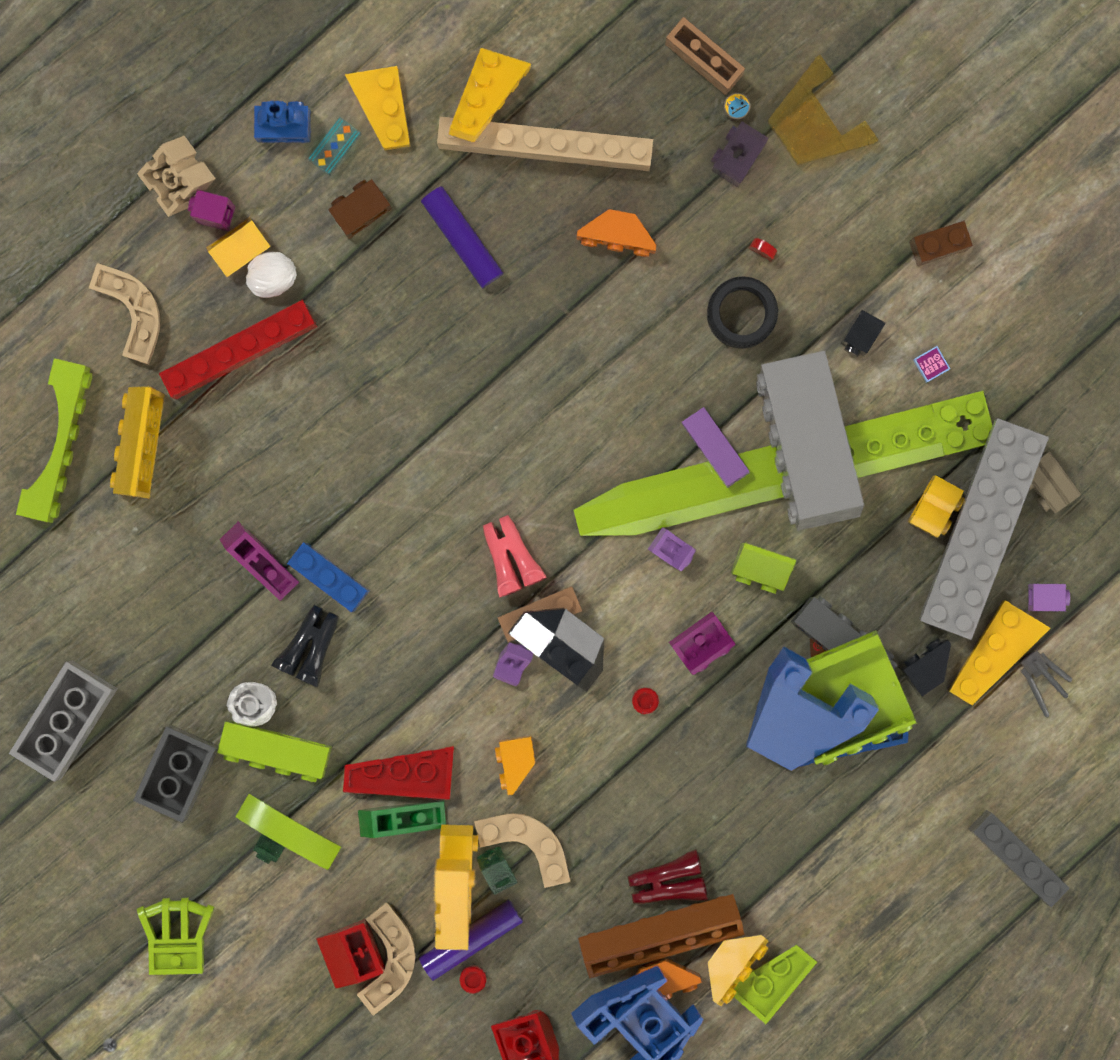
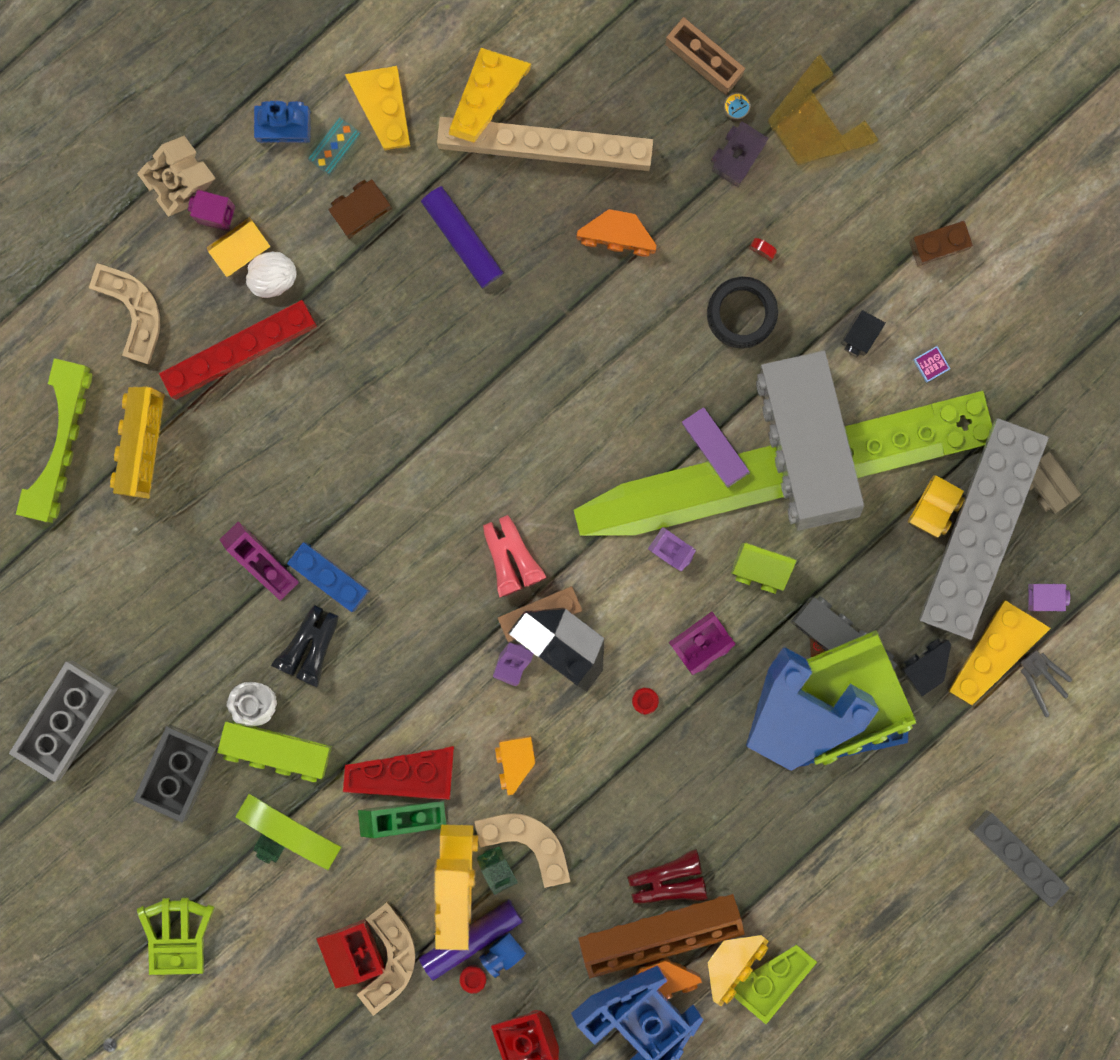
(502, 954): none -> blue piece

